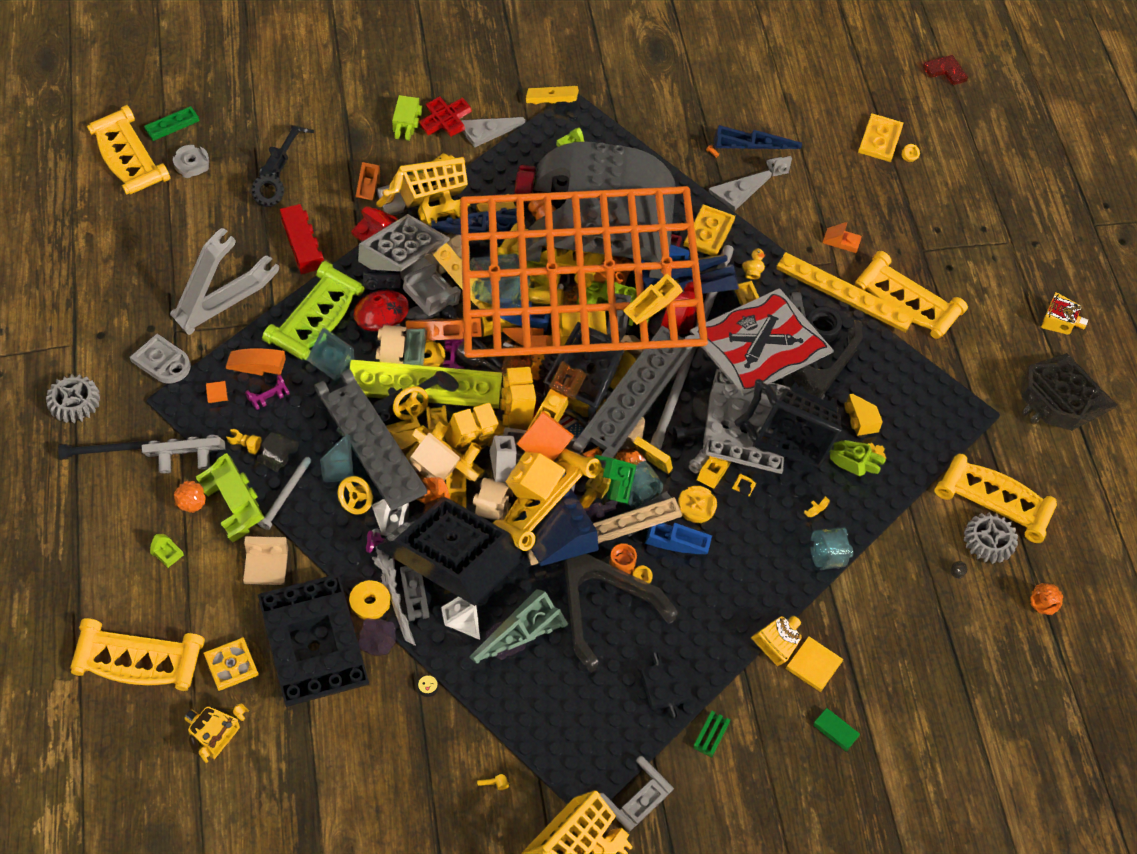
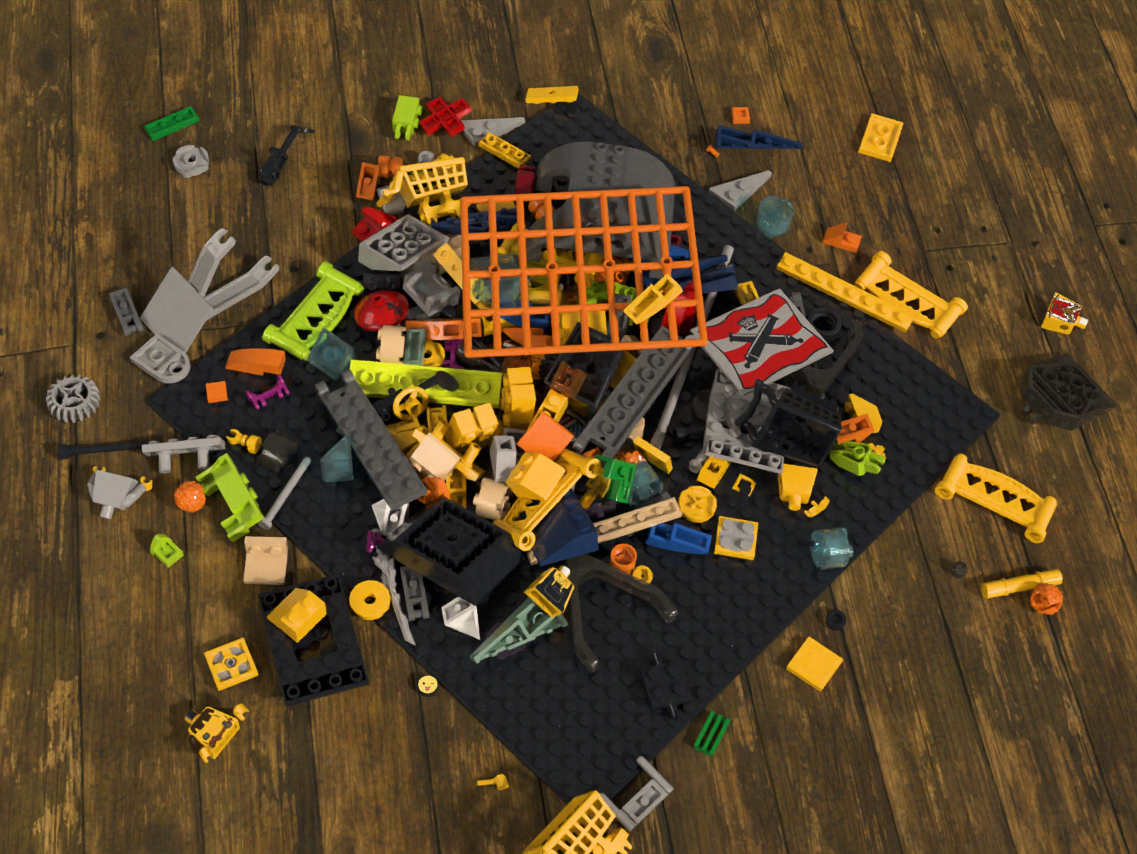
(93, 641): yellow piece -> none
(115, 491): none -> light grey torso
(125, 311): none -> dark grey plate
(148, 172): yellow piece -> none
(176, 311): none -> light grey piece
(279, 190): black tyre -> none
(298, 613): none -> yellow slope
(300, 238): red brick -> none
(356, 494): yellow piece -> none
(377, 637): piece -> none
(389, 166): none -> orange wheel
(426, 156): none -> light grey tile
(504, 150): none -> yellow tile
(551, 590): none -> torso
(574, 136): lime tile -> none
(711, 230): yellow tile -> none
(736, 538): none -> light grey piece
(740, 115): none -> orange tile
(754, 267): yellow animal -> none
(775, 216): none -> clear light blue brick
(779, 639): yellow torso -> none
(781, 165): light grey bracket -> none
(796, 485): none -> yellow torso
(835, 620): none -> black tile
(836, 729): green tile -> none
(855, 429): none -> orange slope
(910, 153): yellow tile -> none
(948, 66): clear red tile -> none
(995, 533): light grey gear -> none
(1020, 583): none -> yellow piece

